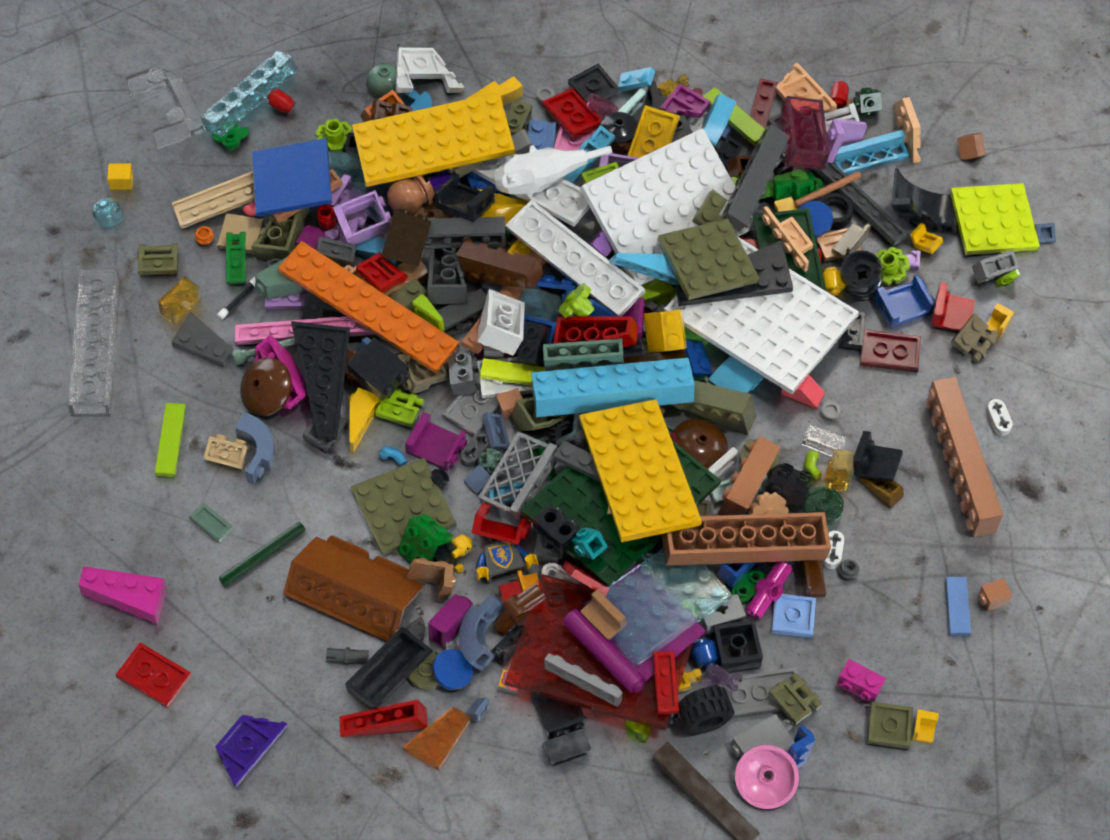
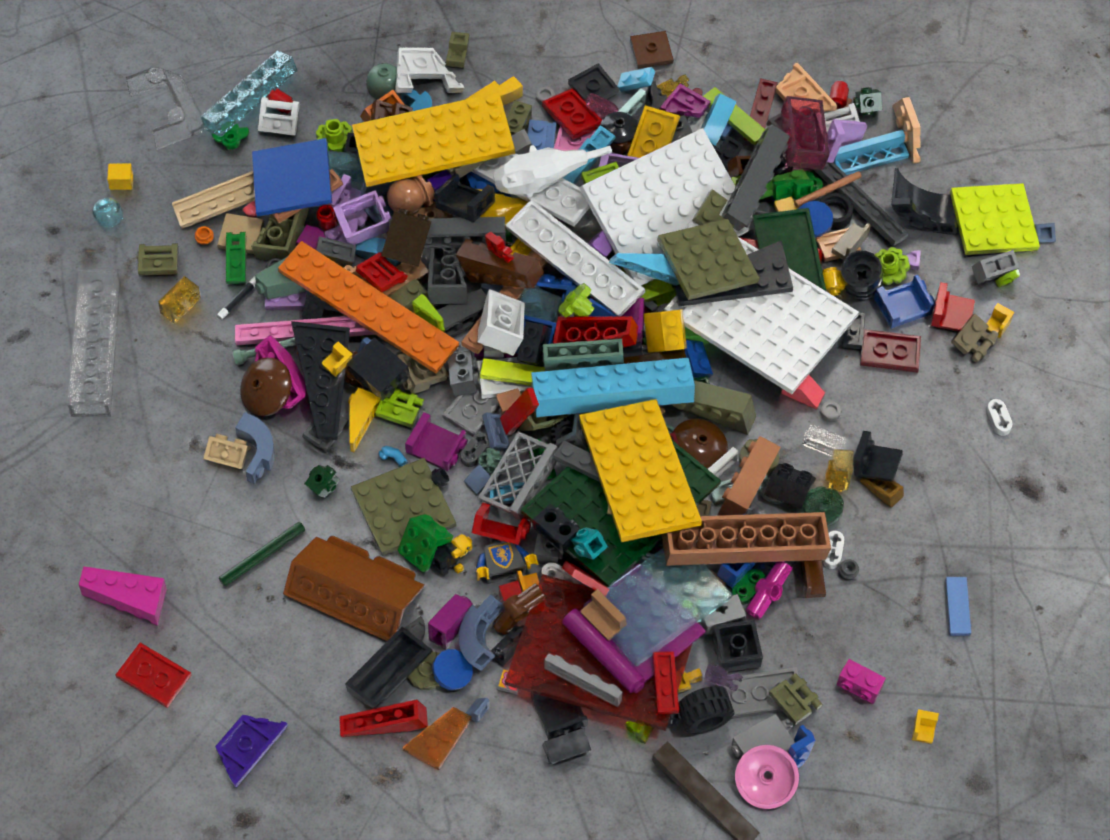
(170, 439): lime tile -> none
(202, 341): dark grey wing -> none
(211, 522): sand green tile -> none
(276, 122): none -> white plate
(322, 480): none -> dark green brick
(337, 359): none -> yellow panel
(347, 655): dark grey pin -> none
(434, 572): medium nougat bracket -> none
(457, 49): none -> olive slope
(497, 246): none -> red plate
(519, 411): none -> red tile
(651, 49): none -> reddish brown plate
(704, 653): blue head -> none
(735, 376): medium azure slope -> none
(768, 504): light nougat plant -> none
(792, 237): light nougat bracket -> none
(794, 615): light blue tile -> none
(810, 464): lime arm -> none
(890, 725): olive plate -> none
(924, 240): yellow bracket -> none
(964, 457): nougat brick -> none
(971, 146): nougat panel -> none
(995, 594): nougat brick -> none

